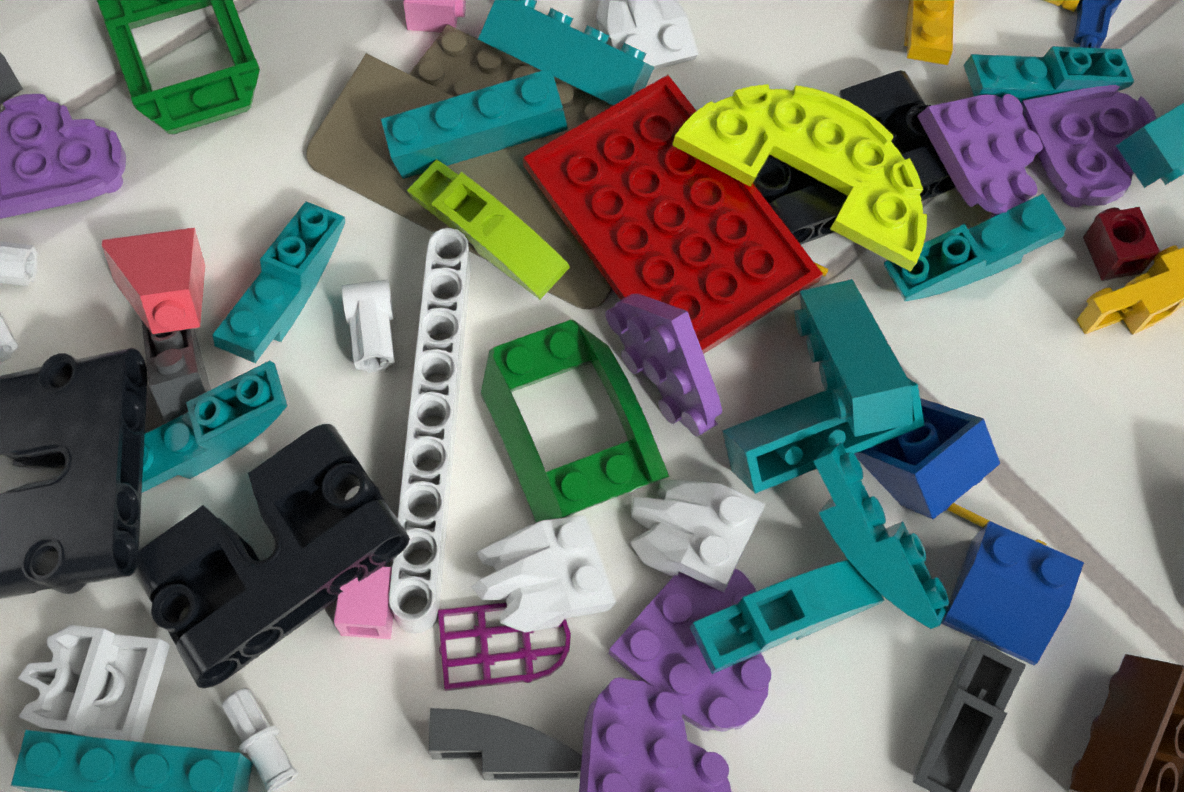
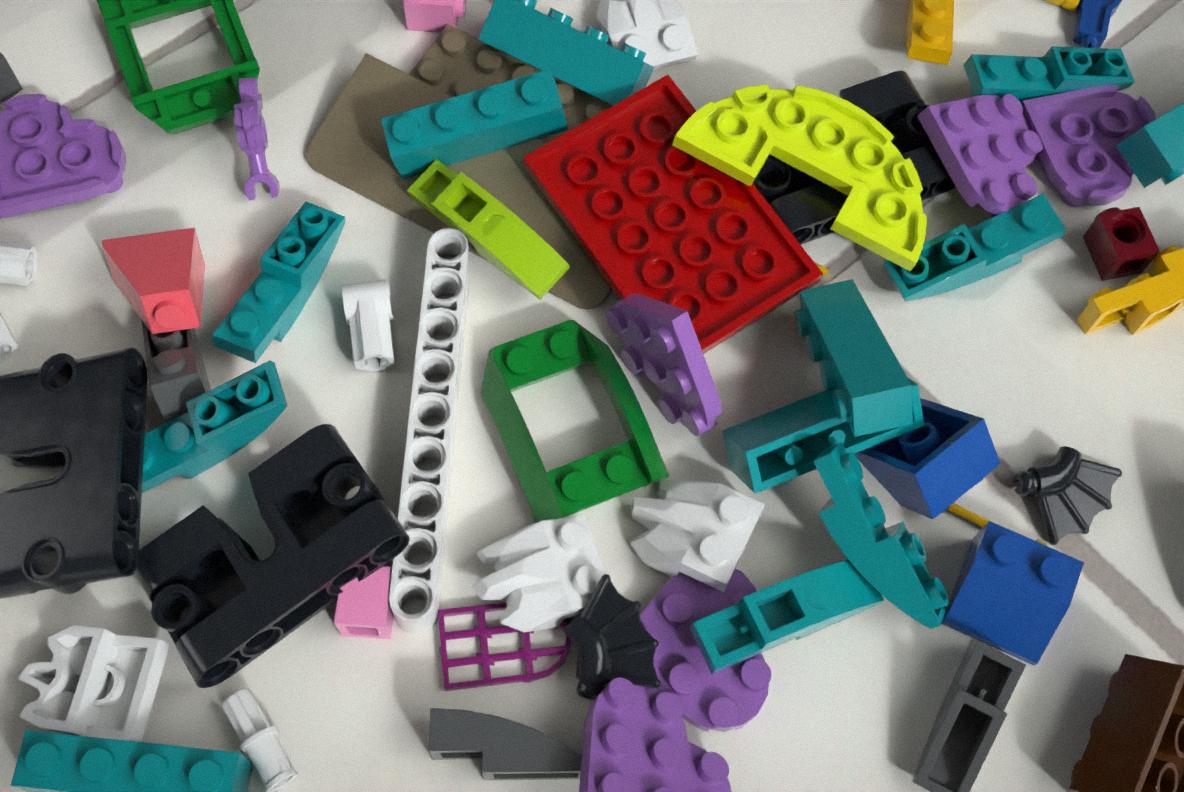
(253, 137): none -> medium lavender piece
(611, 642): none -> black arm
(1068, 492): none -> black arm

